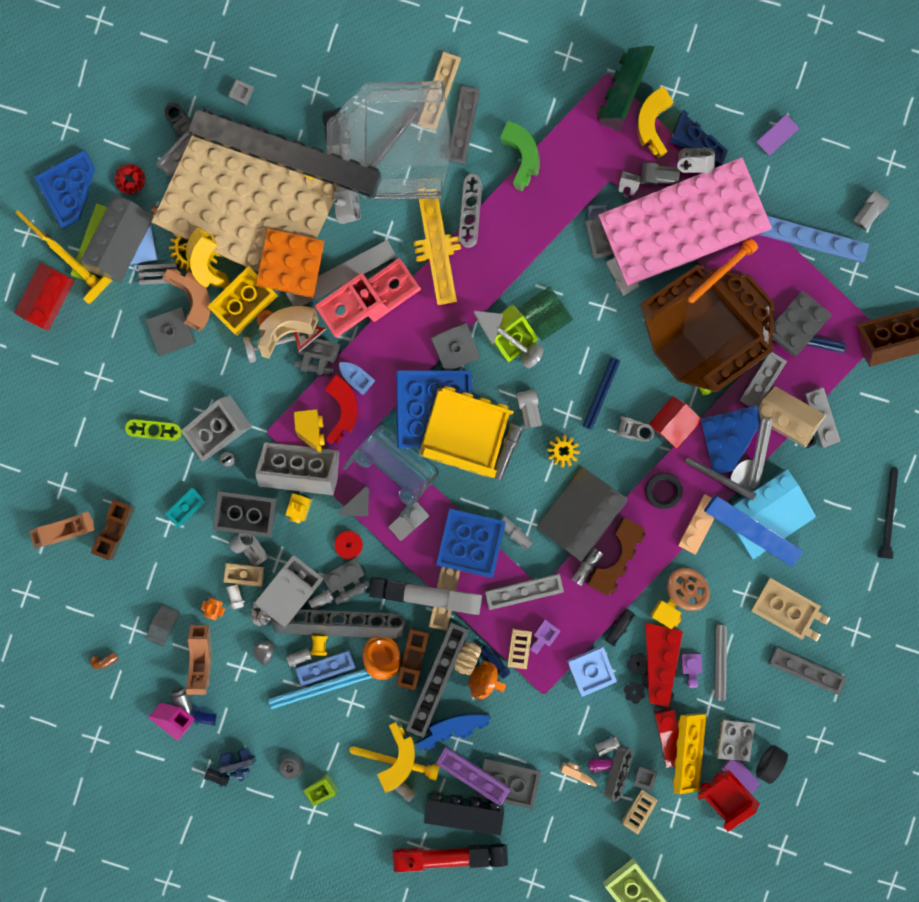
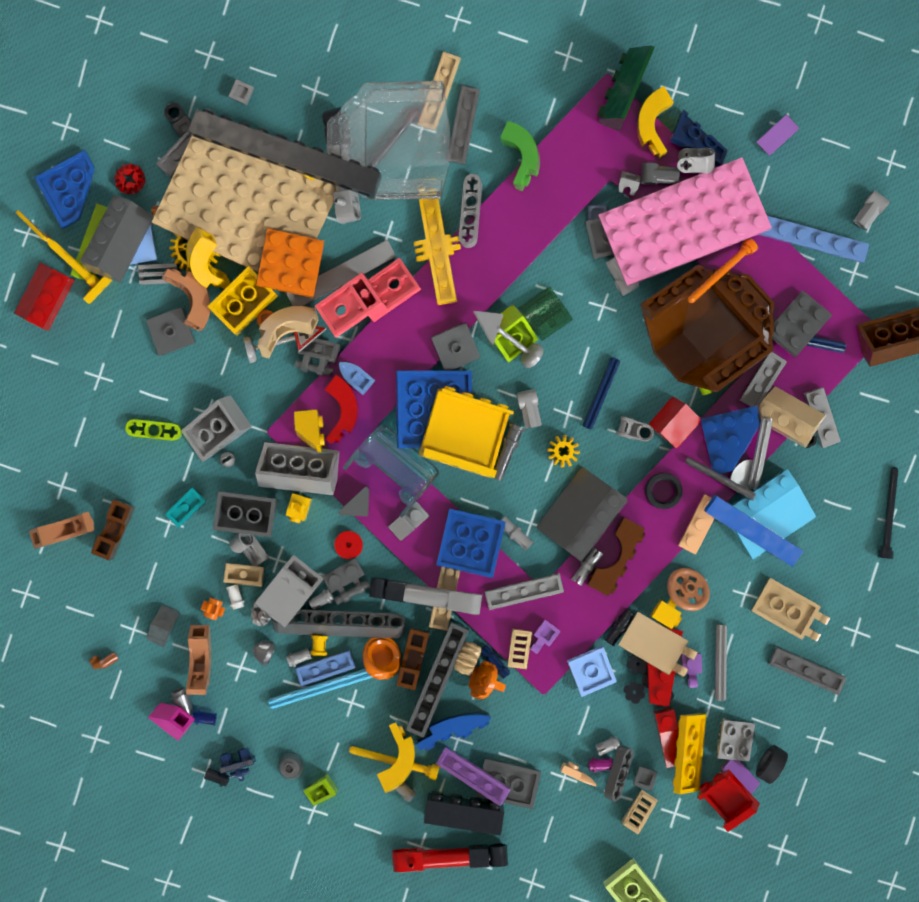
(656, 645): none -> tan tile

